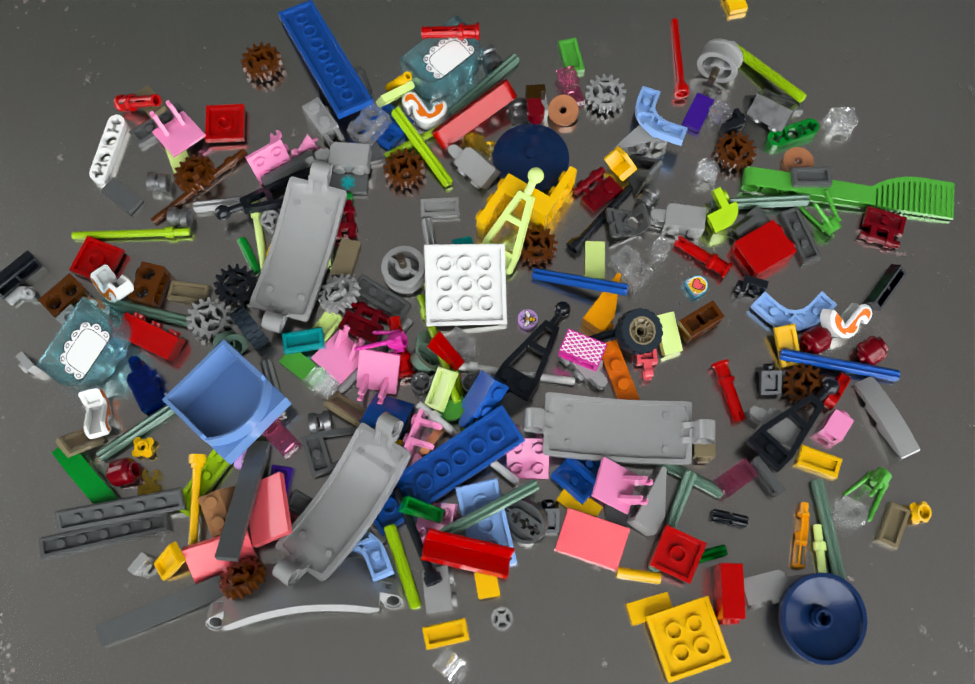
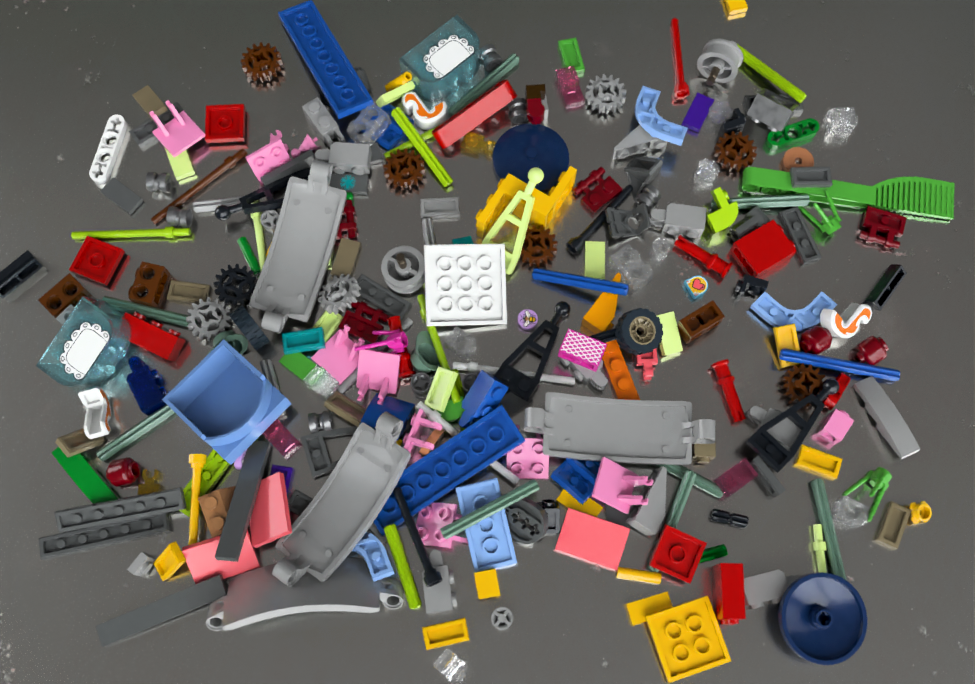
(20, 292): light grey arm -> none
(27, 364): light grey plate -> none
(109, 286): white animal -> none
(147, 451): yellow plate -> none
(150, 101): red pin -> none
(195, 173): reddish brown gear -> none
(242, 578): reddish brown gear -> none
(420, 509): green piece -> none
(445, 351): red piece -> none
(461, 31): red pin -> none
(467, 553): red panel -> none
(474, 165): light grey hinge -> none
(557, 104): nougat piece -> none
(620, 163): yellow panel -> none
(770, 380): bracket -> none
(802, 535): light orange piece -> none

